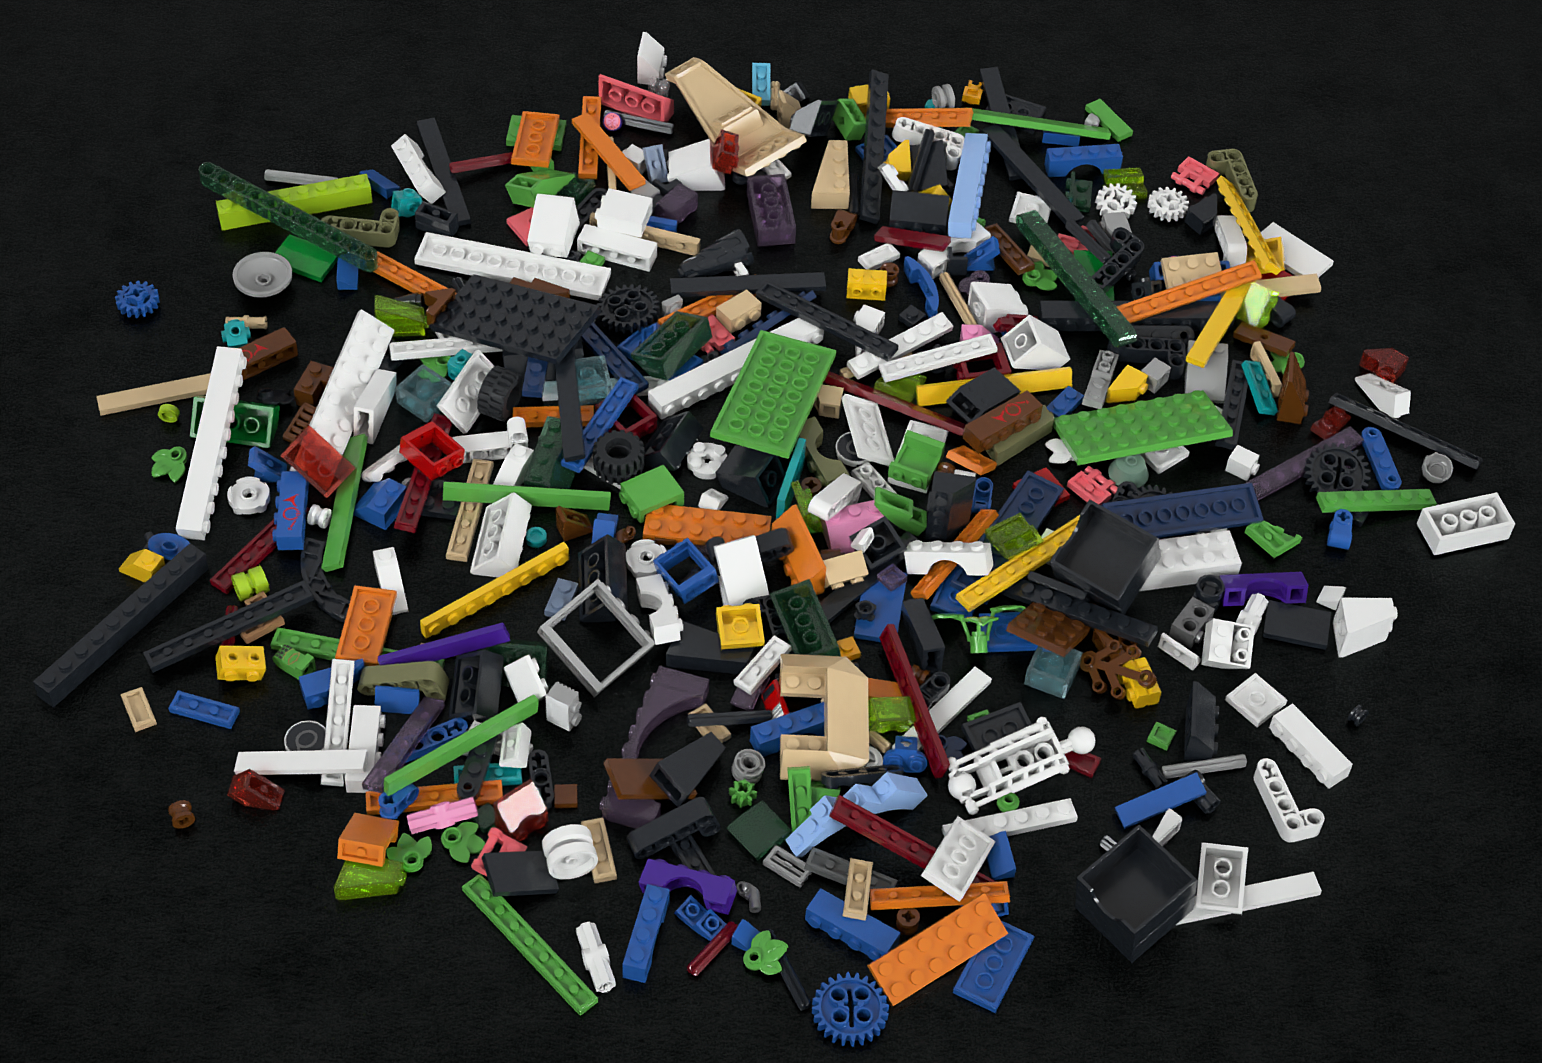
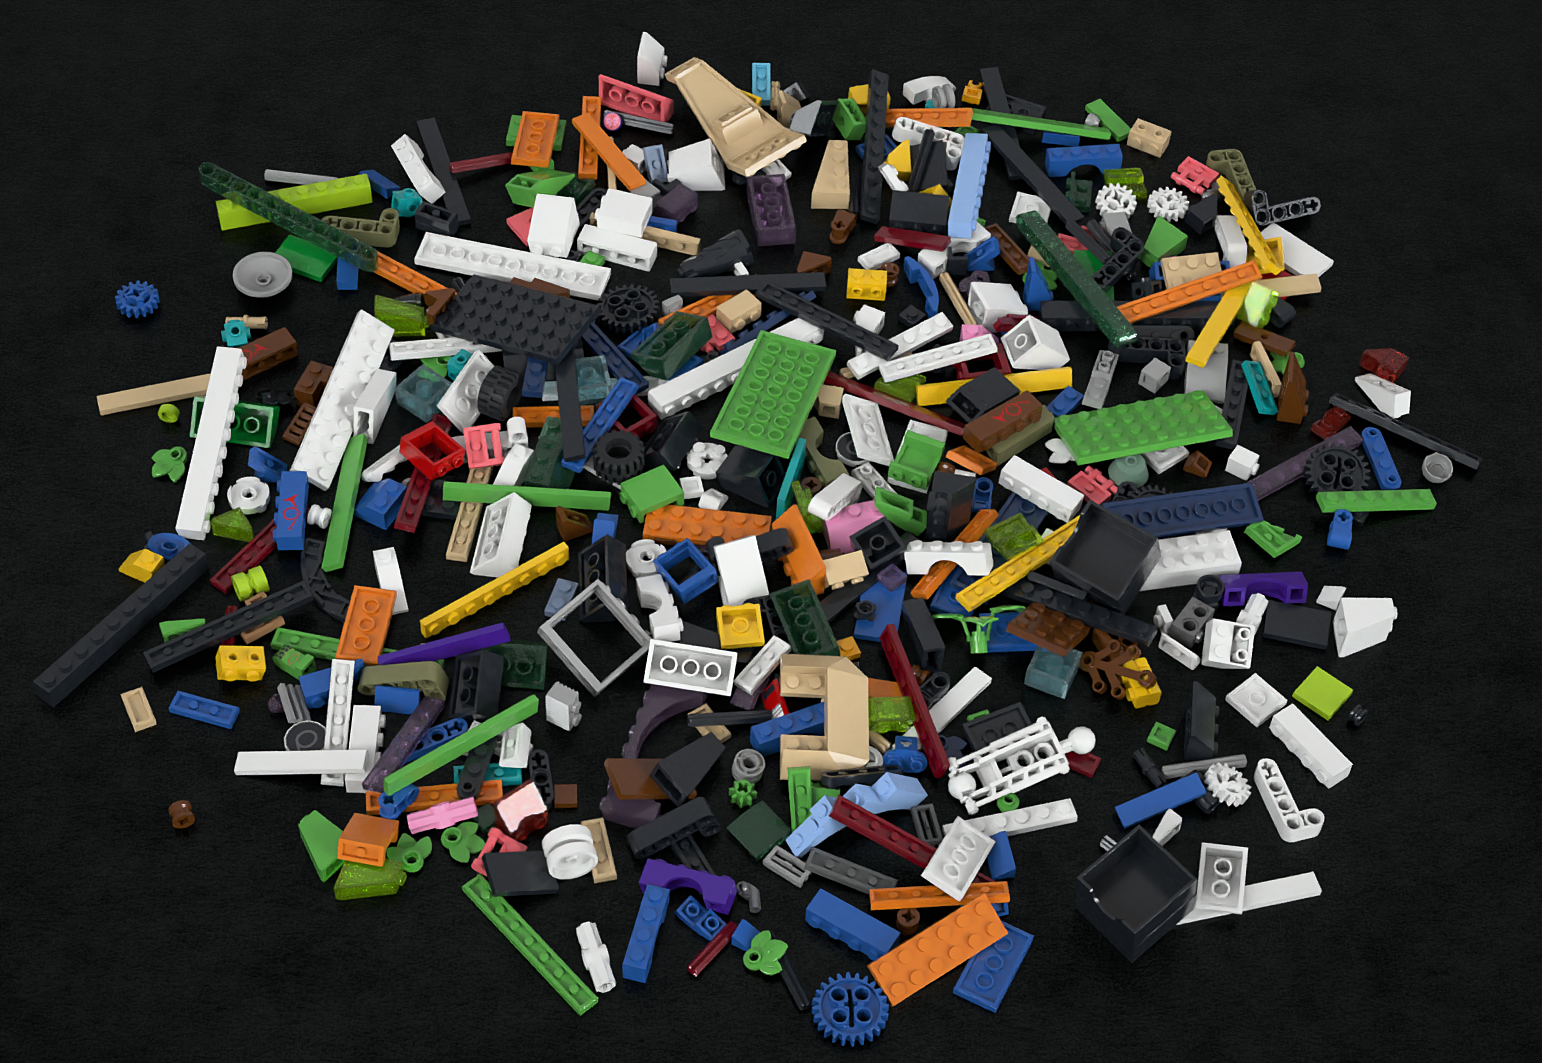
(173, 629): none -> bright green slope
(233, 525): none -> clear neon green slope
(255, 791): clear red slope -> none
(275, 704): none -> clear purple hinge
(297, 703): none -> light grey tile
(318, 460): clear red slope -> none
(321, 842): none -> bright green slope
(477, 446): none -> coral plate
(525, 680): white slope -> none
(536, 537): teal tile -> none
(626, 534): reddish brown arm -> none
(659, 86): clear wheel -> none
(690, 667): none -> white slope
(692, 487): none -> white plate
(726, 151): clear red brick -> none
(814, 263): none -> reddish brown slope
(857, 889): tan tile -> none
(863, 539): white slope -> none
(919, 831): none -> dark grey tile
(921, 88): none -> white slope
(1035, 287): none -> blue slope
(1041, 489): none -> white brick
(1127, 386): yellow slope -> none
(1149, 138): none -> tan brick
(1163, 242): none -> bright green slope
(1163, 619): none -> white plate
(1197, 464): none -> reddish brown slope
(1214, 189): none -> flat silver arm
(1227, 784): none -> white gear
(1283, 208): none -> black beam
(1322, 693): none -> lime tile
(1465, 523): white brick -> none

